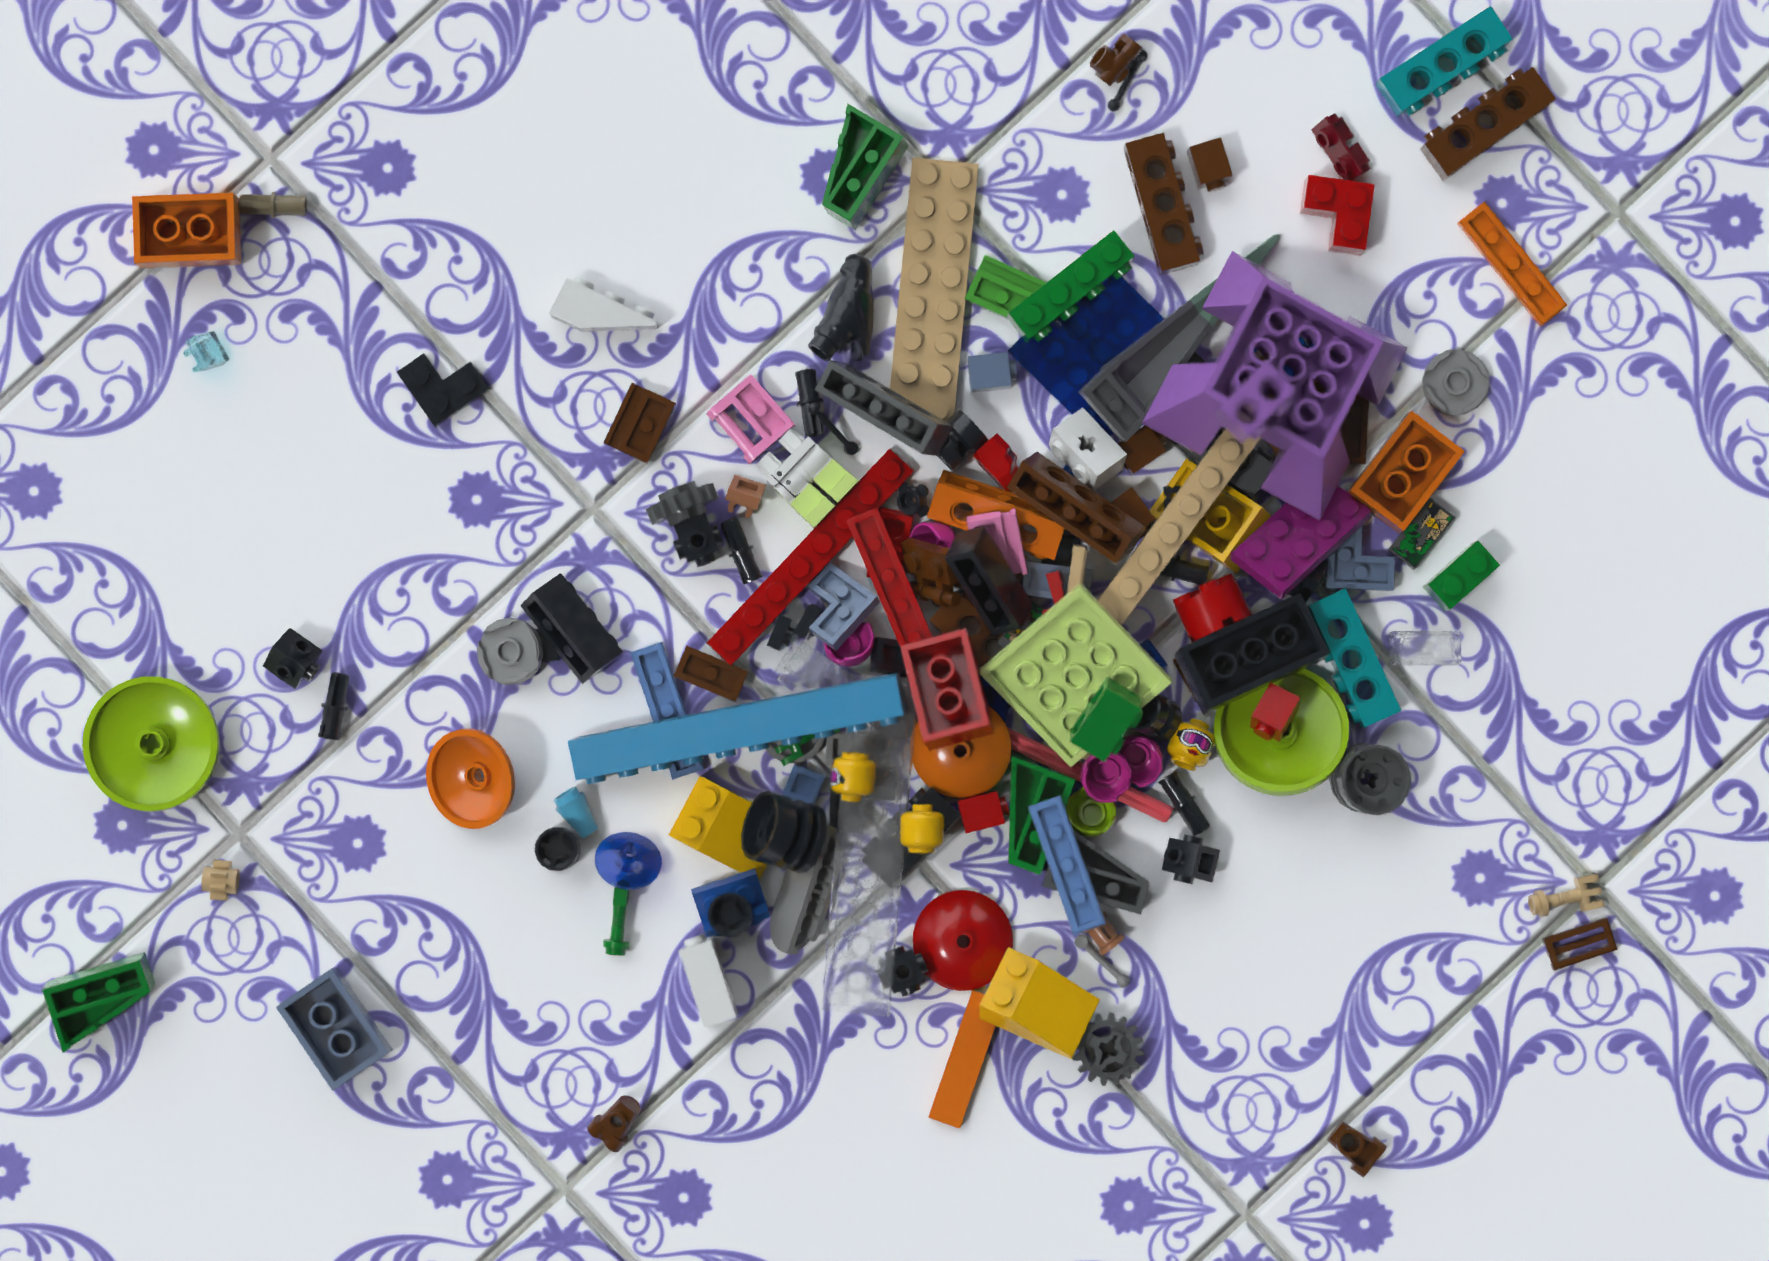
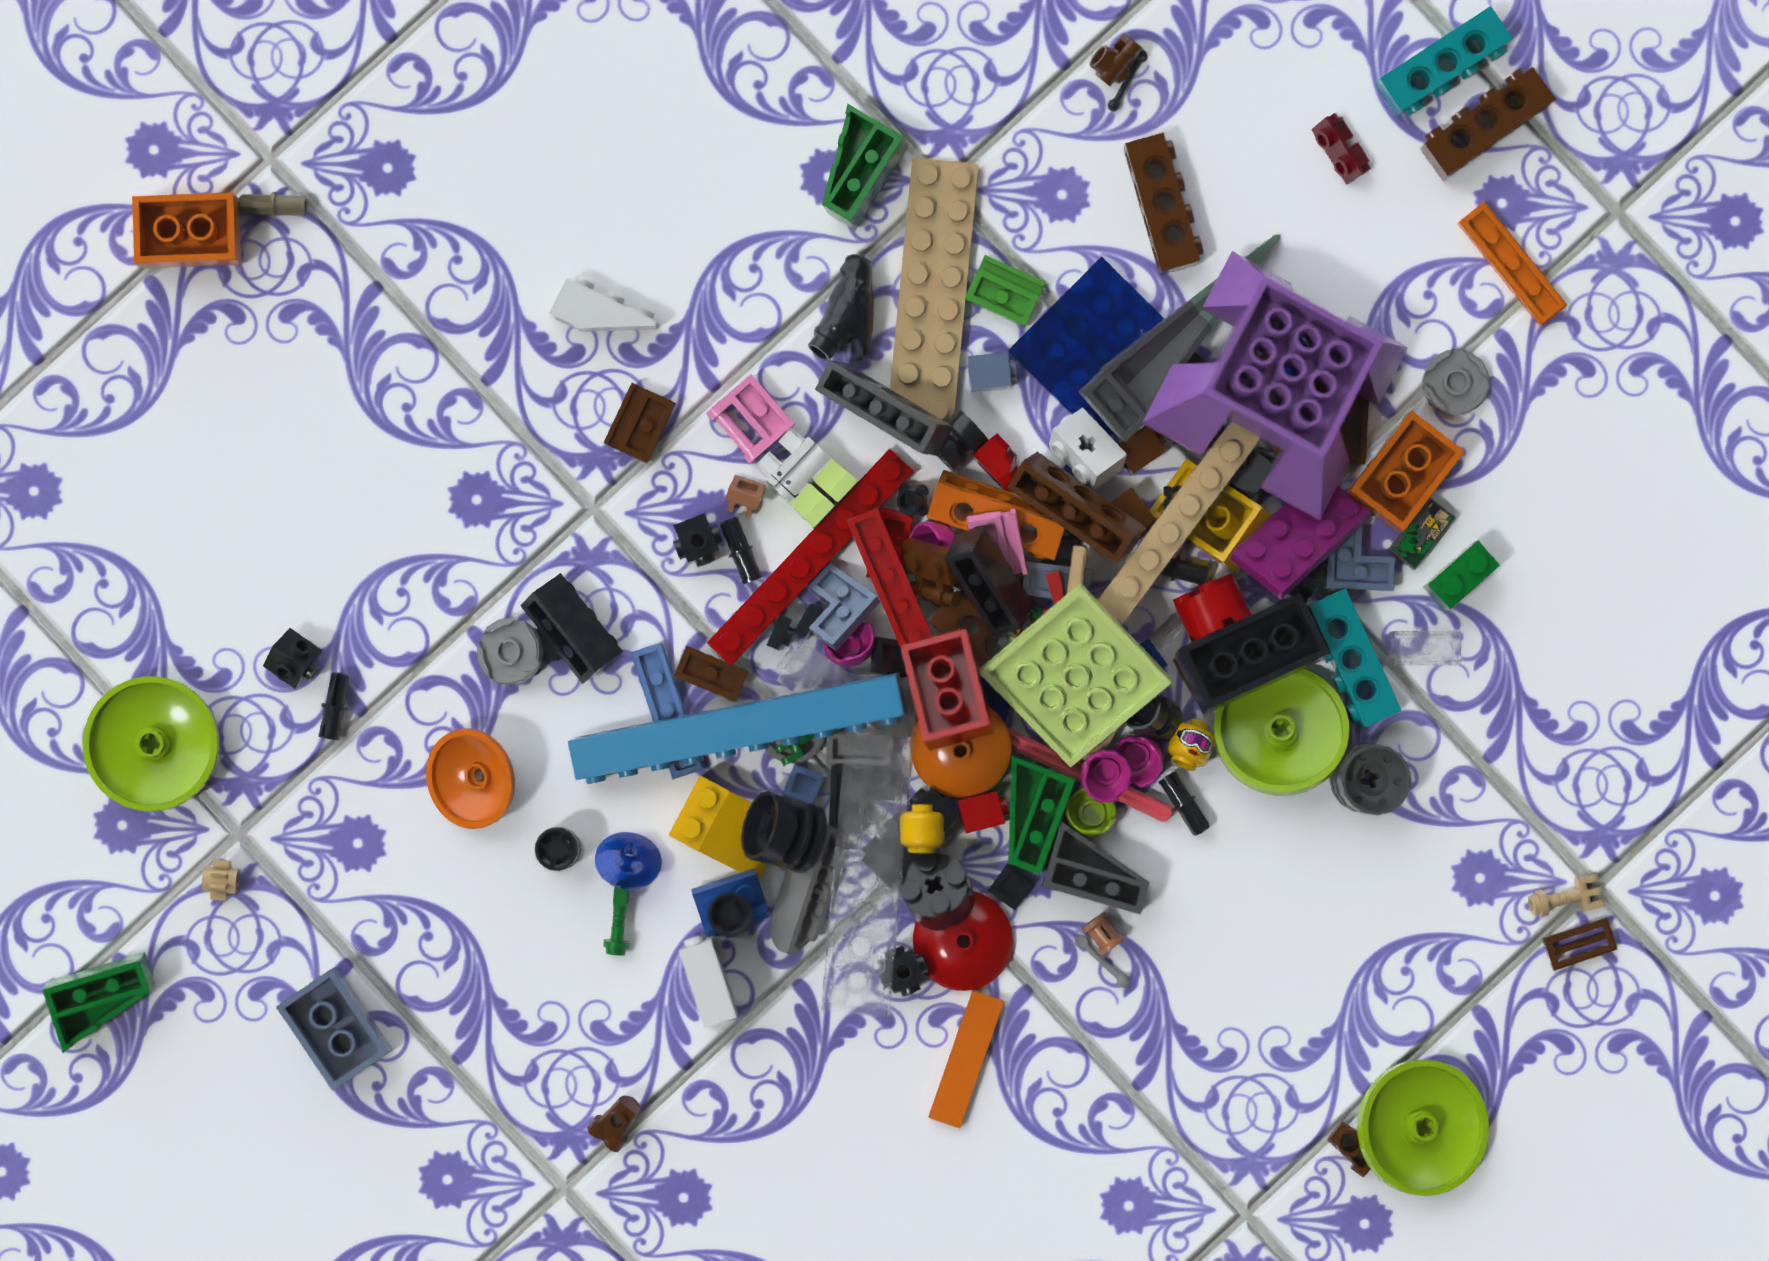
(206, 351): clear light blue tile -> none
(440, 397): black plate -> none
(576, 811): medium azure cone -> none
(682, 503): dark grey gear -> none
(806, 387): black axle -> none
(849, 447): black hinge -> none
(853, 776): yellow head -> none
(922, 892): none -> black brick
(1010, 887): none -> black tile
(1038, 1004): yellow slope -> none
(1066, 865): medium blue tile -> none
(1071, 286): green brick -> none
(1106, 720): green brick -> none
(1117, 1030): dark grey gear -> none
(1190, 859): black brick -> none
(1210, 165): reddish brown brick -> none
(1251, 399): medium lavender brick -> none
(1274, 713): red brick -> none
(1348, 206): red brick -> none
(1423, 1127): none -> lime dish

